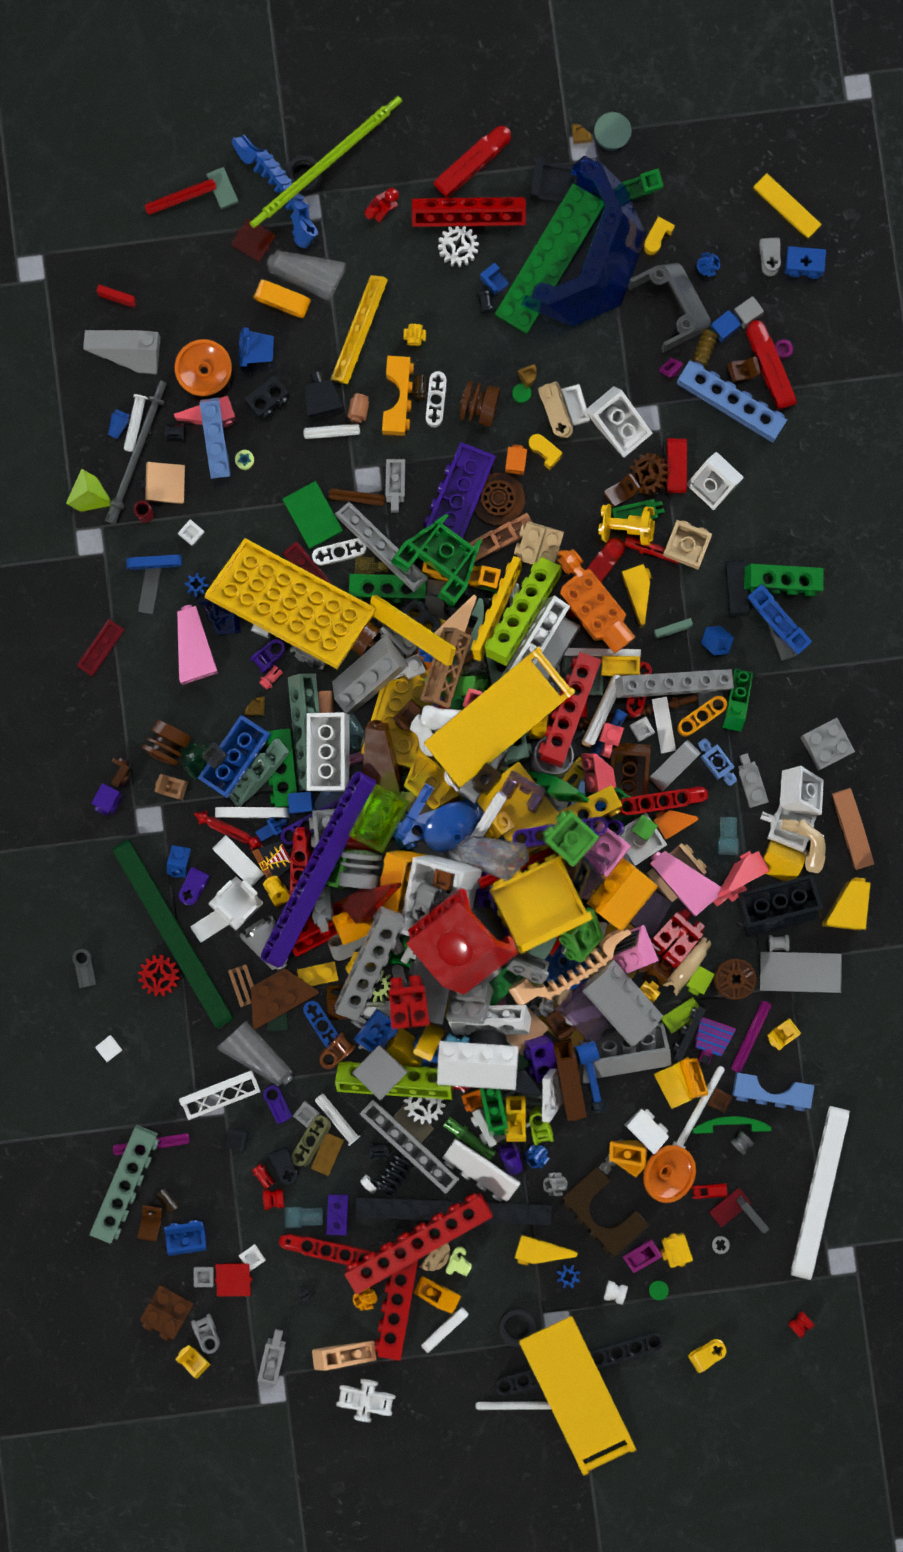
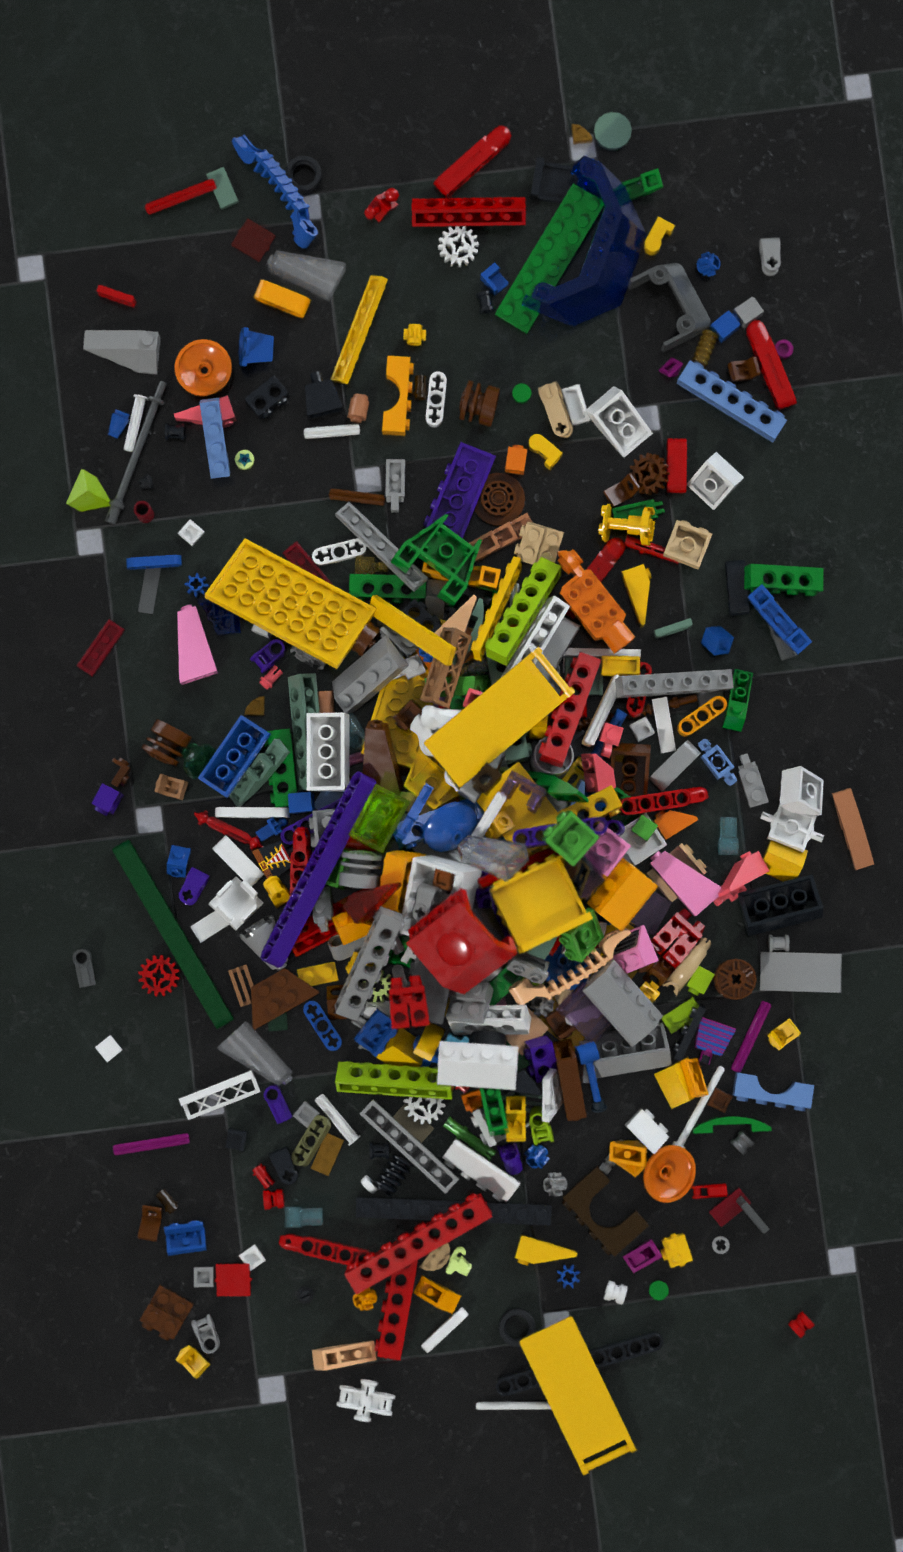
(101, 1228): sand green brick -> none
(165, 482): light nougat tile -> none
(214, 755): clear smoke plate -> none
(272, 1359): light grey hinge -> none
(312, 515): green tile -> none
(325, 162): lime axle -> none
(337, 1050): dark orange piece -> none
(337, 1214): dark purple brick -> none
(380, 1072): light grey tile -> none
(527, 375): pearl gold tile -> none
(704, 1357): yellow piece -> none
(787, 206): yellow tile -> none
(814, 258): blue brick -> none
(816, 856): tan piece -> none
(820, 1193): white beam -> none
(827, 744): light grey brick -> none
(850, 906): yellow slope -> none

